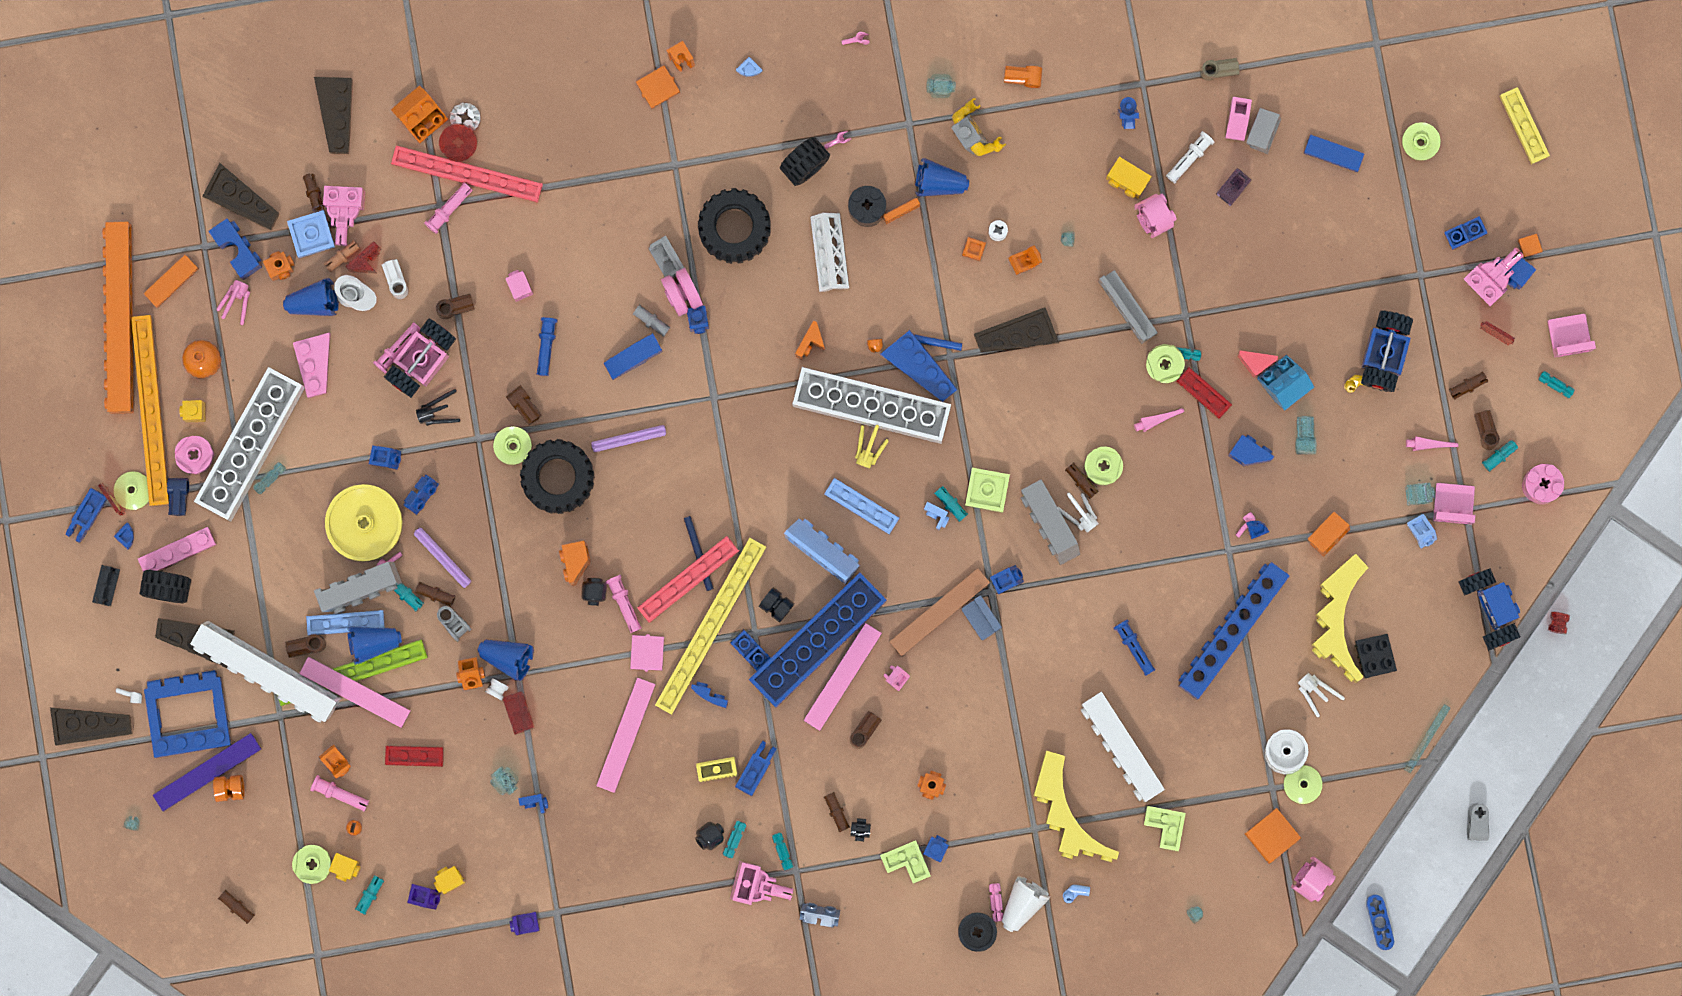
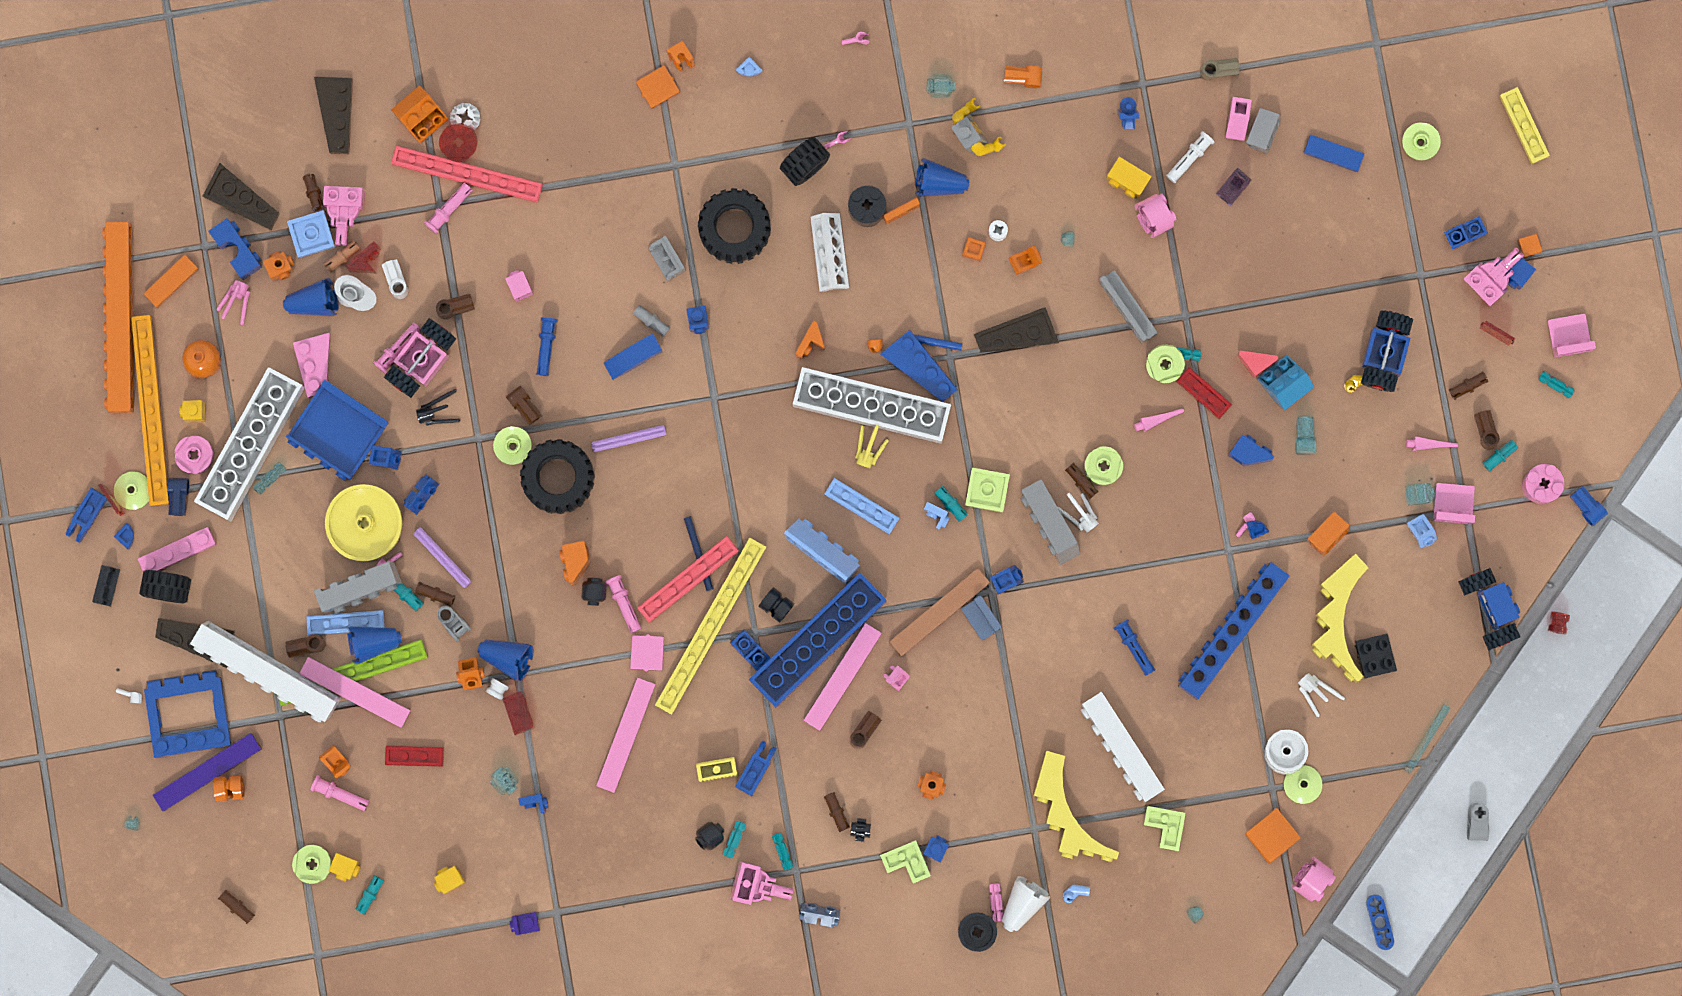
(81, 726): dark brown wing -> none
(337, 430): none -> blue panel
(357, 830): orange hinge -> none
(424, 897): dark purple bracket -> none
(683, 291): bright pink wheel -> none
(704, 692): blue slope -> none
(1591, 510): none -> blue piece

